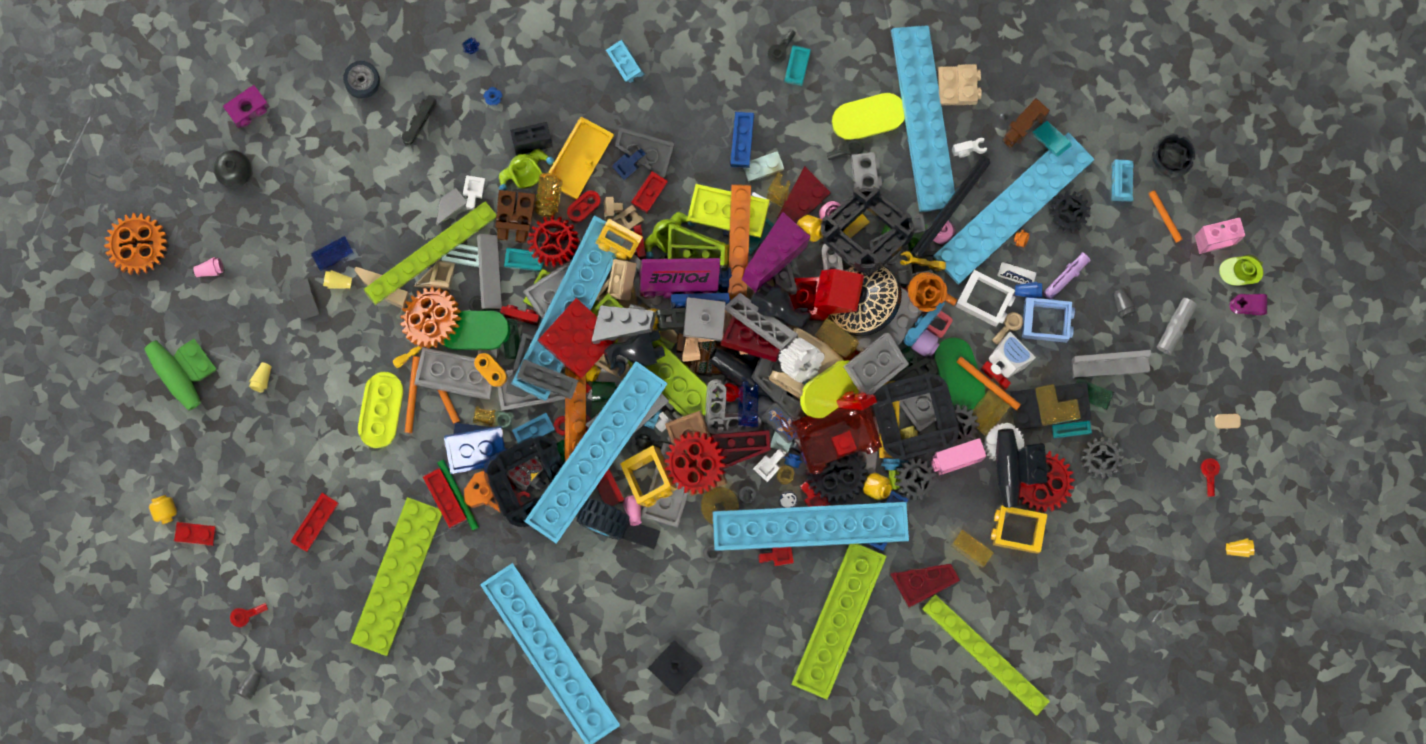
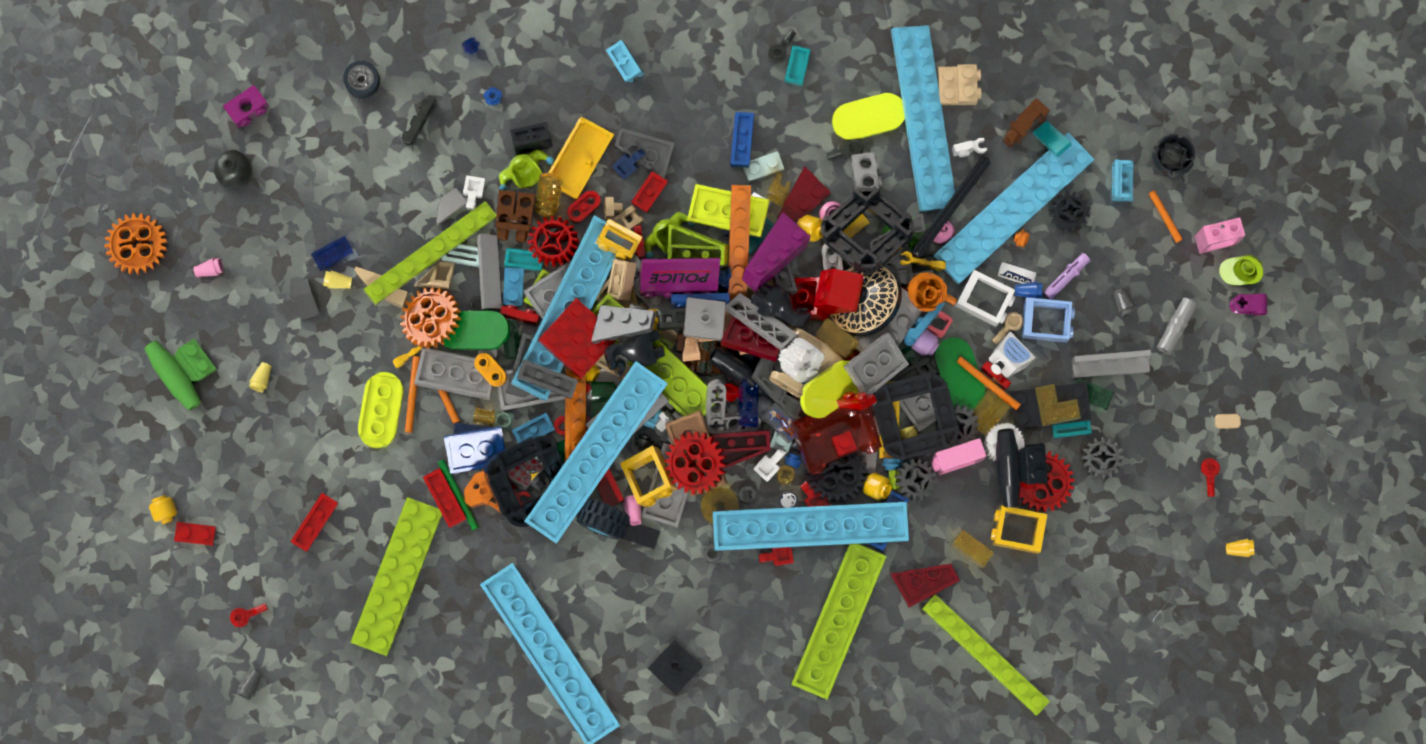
(513, 287): none -> dark azure plate

